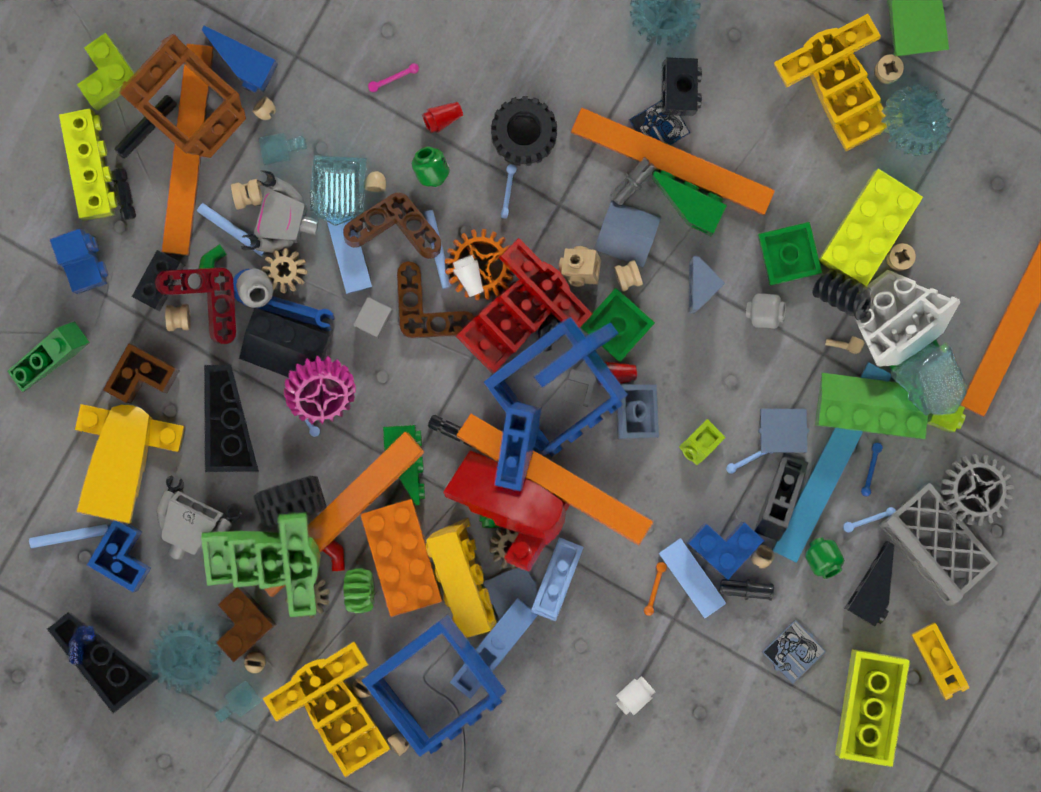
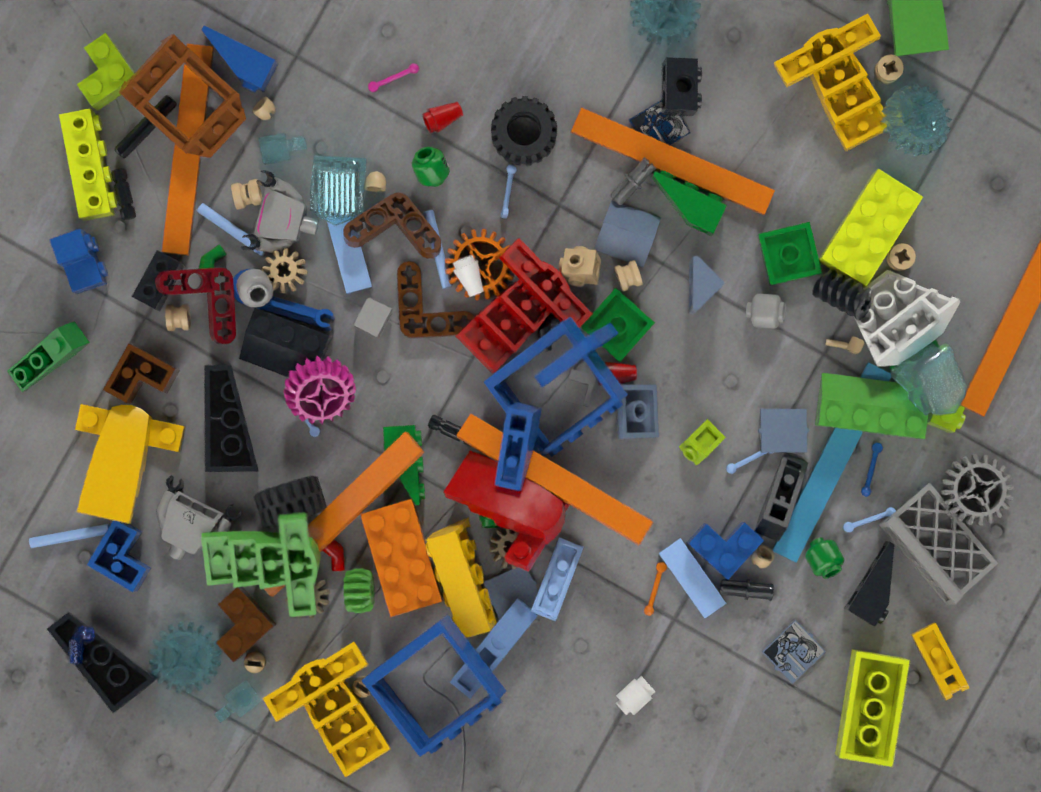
(398, 743): tan hinge -> none

